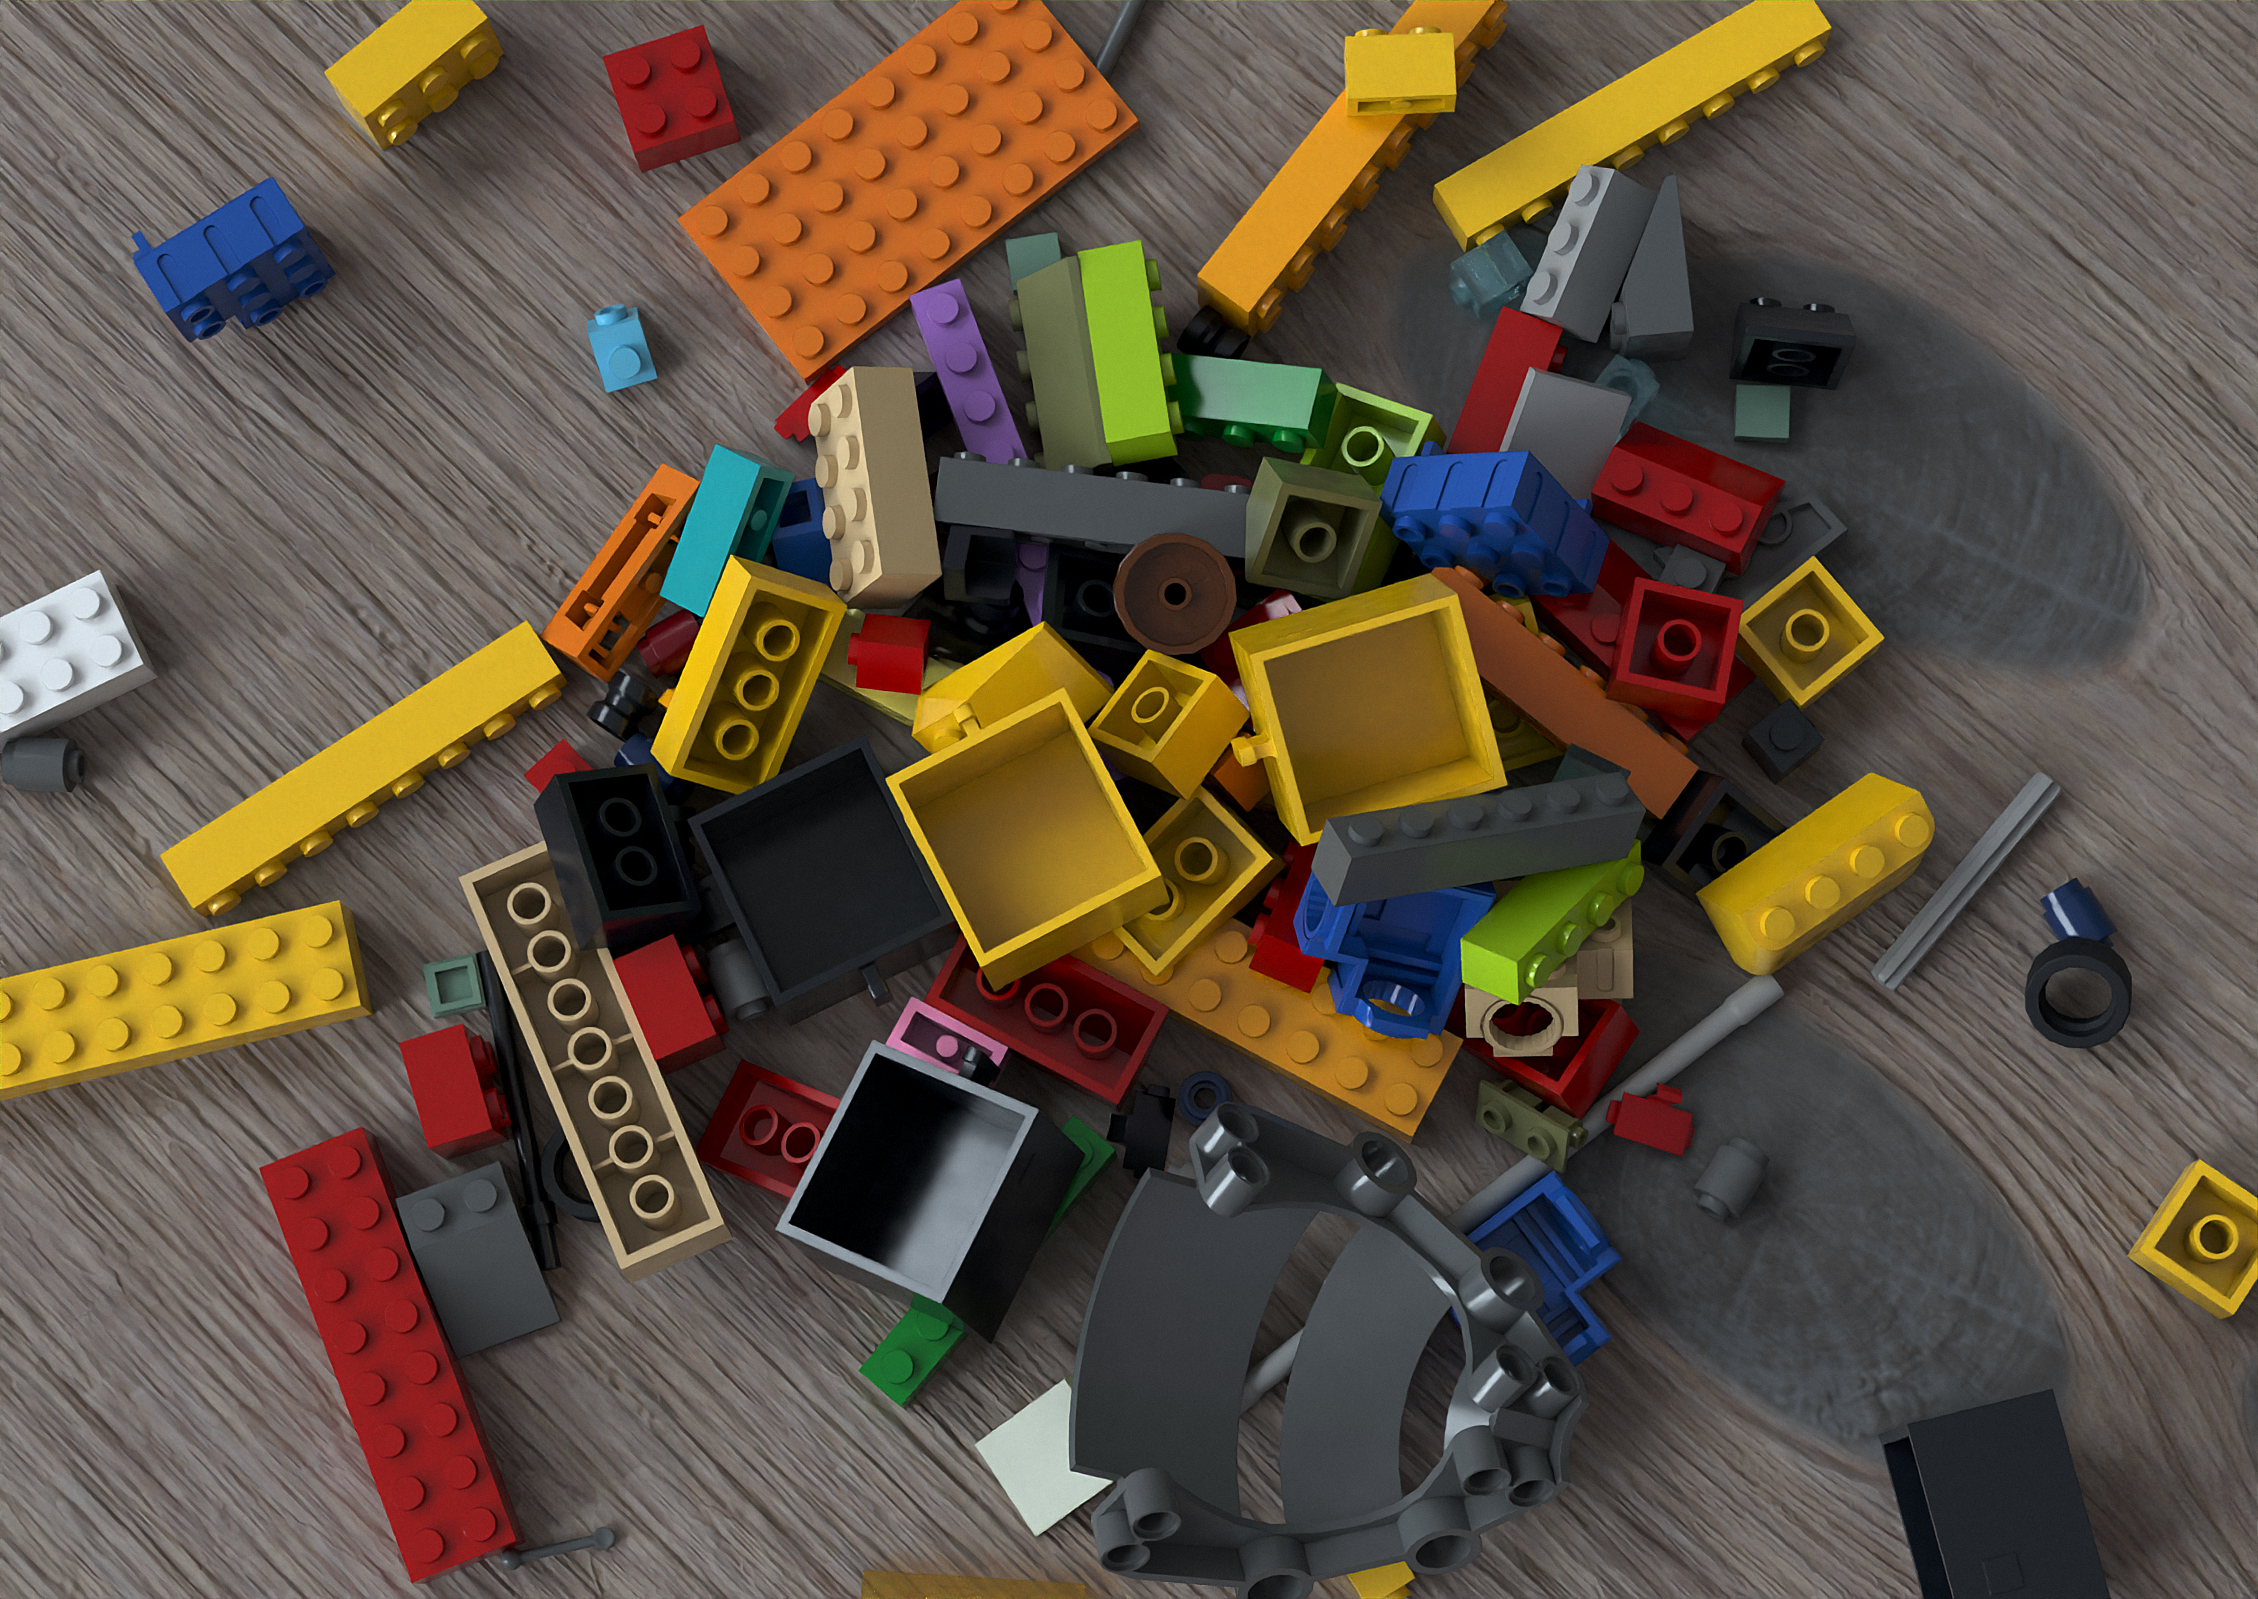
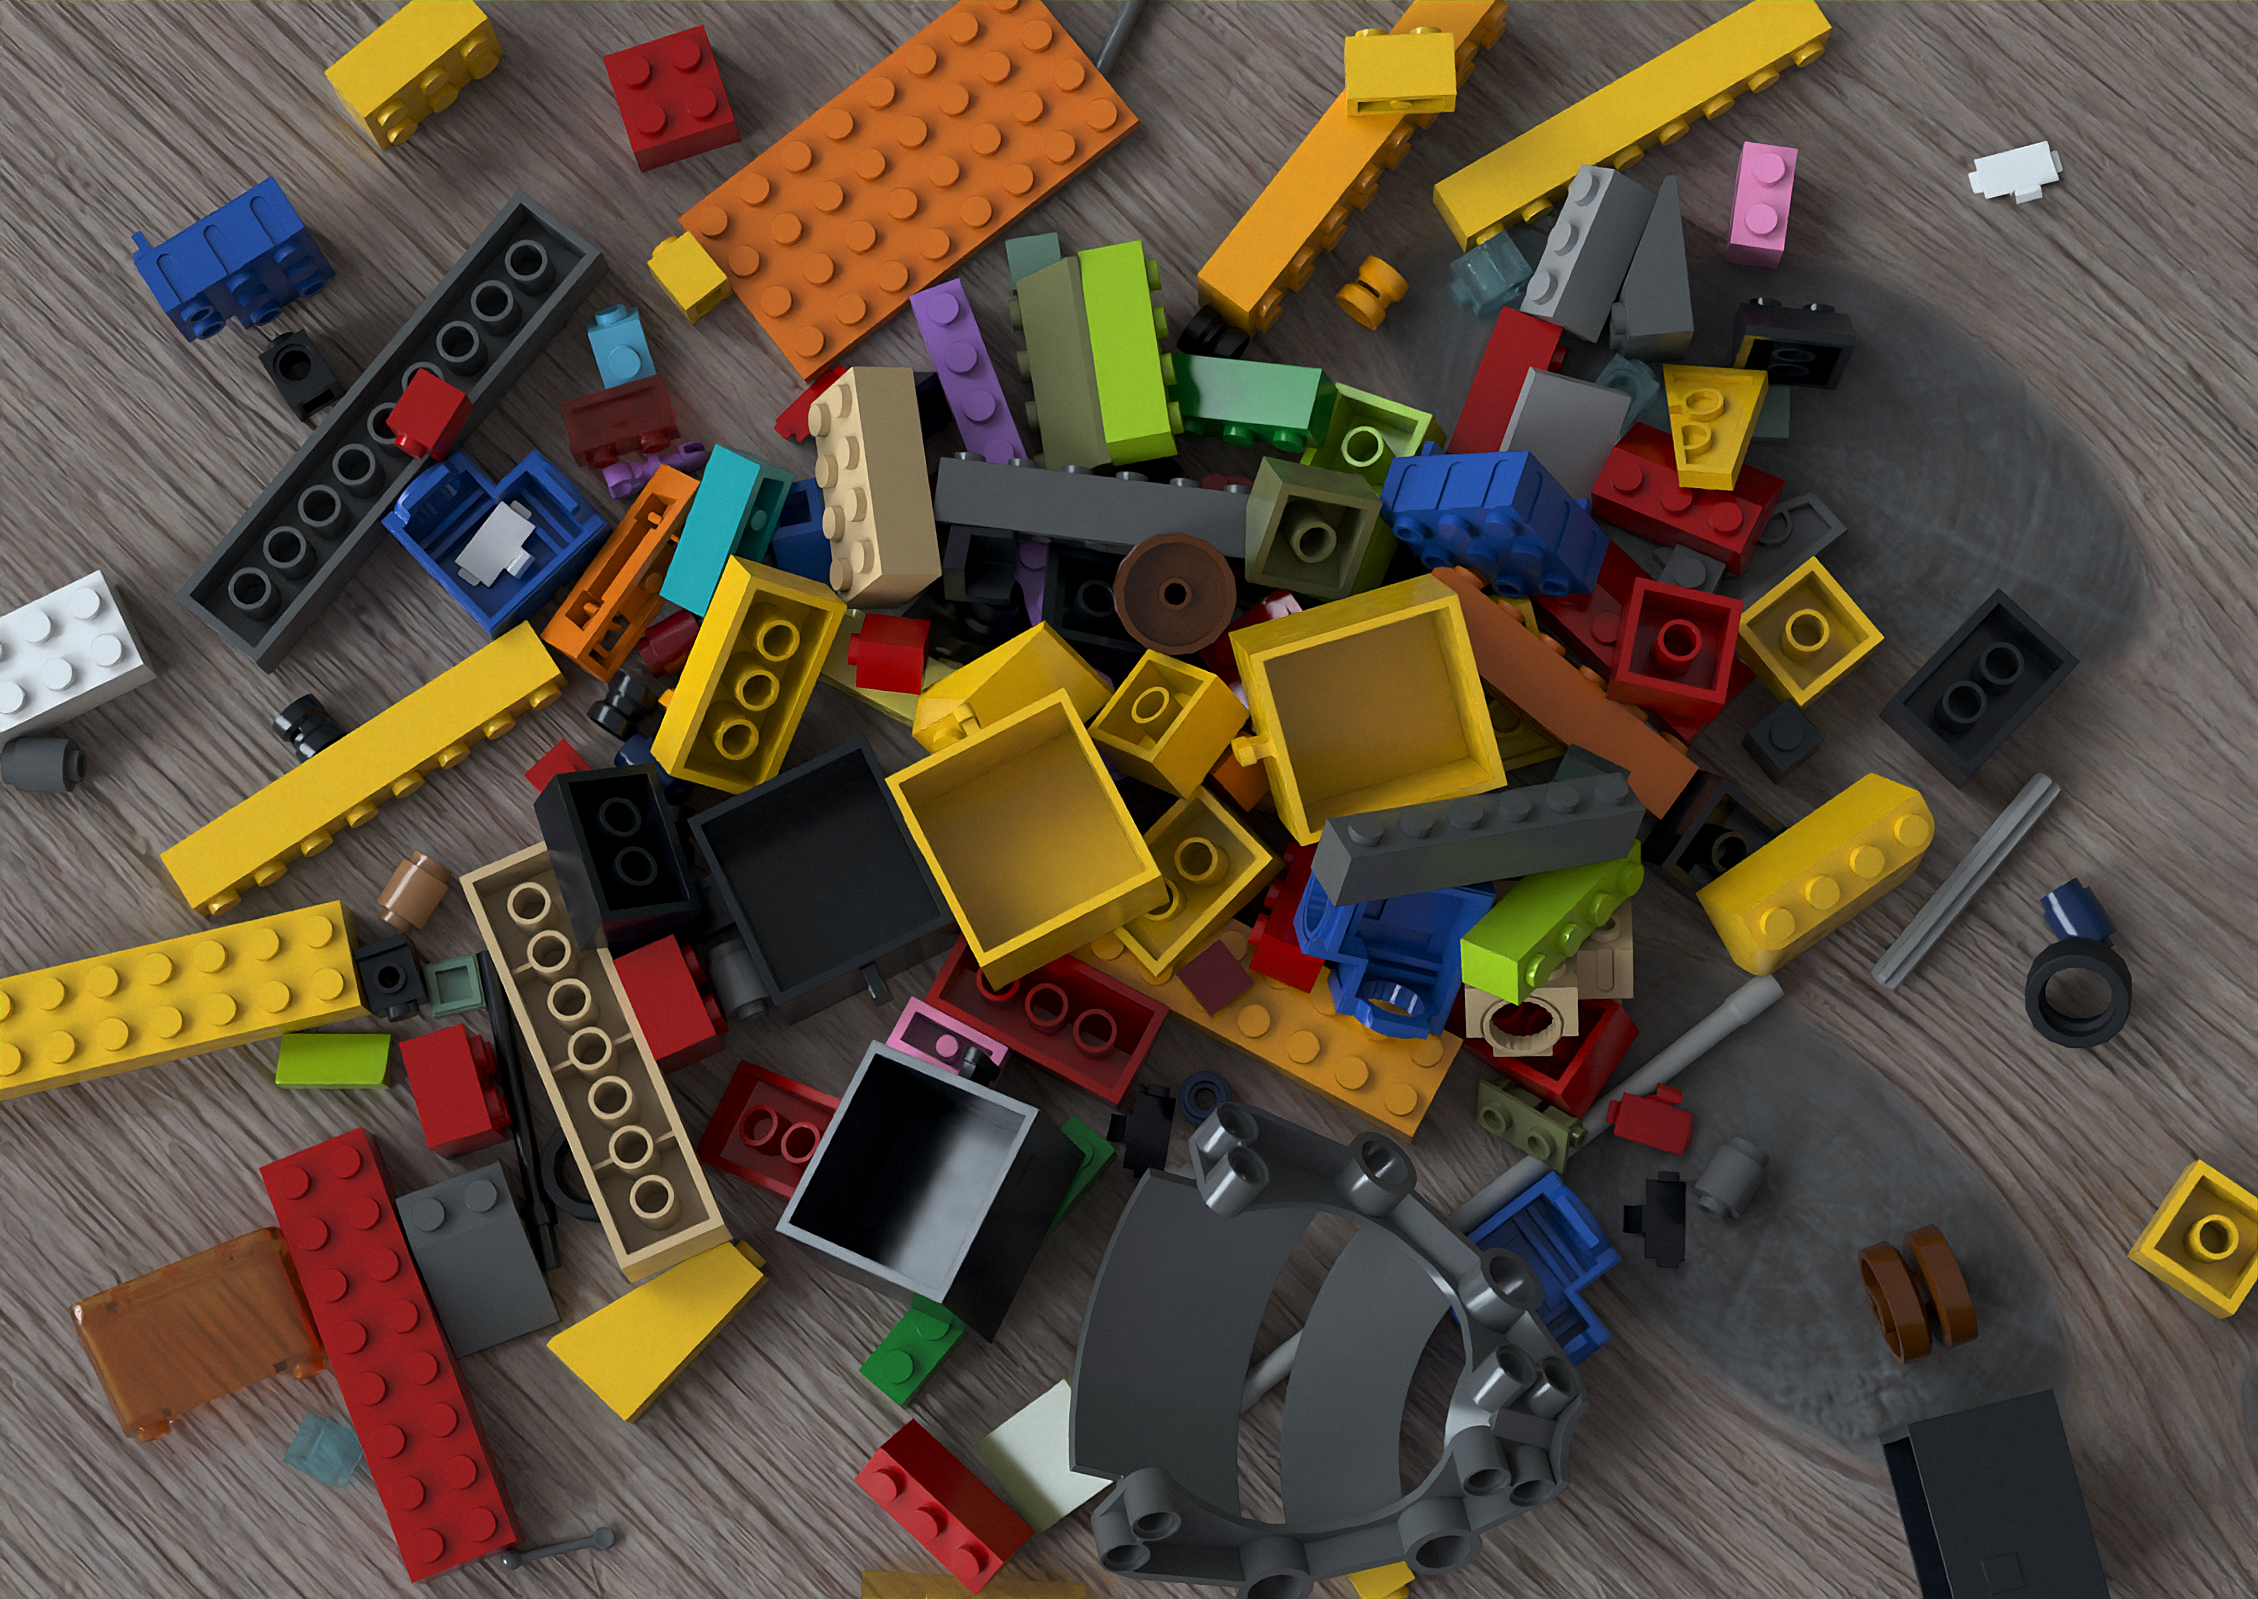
(199, 1331): none -> clear orange windscreen
(307, 727): none -> black wheel
(312, 392): none -> black brick
(324, 1450): none -> clear light blue panel
(330, 498): none -> dark grey brick
(335, 1061): none -> lime slope
(411, 991): none -> black brick
(413, 892): none -> medium nougat brick
(429, 416): none -> red brick
(454, 500): none -> blue piece
(498, 546): none -> white piece
(620, 422): none -> clear red bracket
(628, 478): none -> medium lavender piece
(658, 1329): none -> yellow slope
(689, 276): none -> yellow brick
(944, 1506): none -> red brick
(1215, 978): none -> dark red tile
(1372, 292): none -> light orange wheel
(1660, 1219): none -> black piece
(1712, 421): none -> yellow wing
(1761, 205): none -> bright pink brick
(1918, 1294): none -> reddish brown wheel
(1978, 688): none -> black brick
(2016, 172): none -> white piece

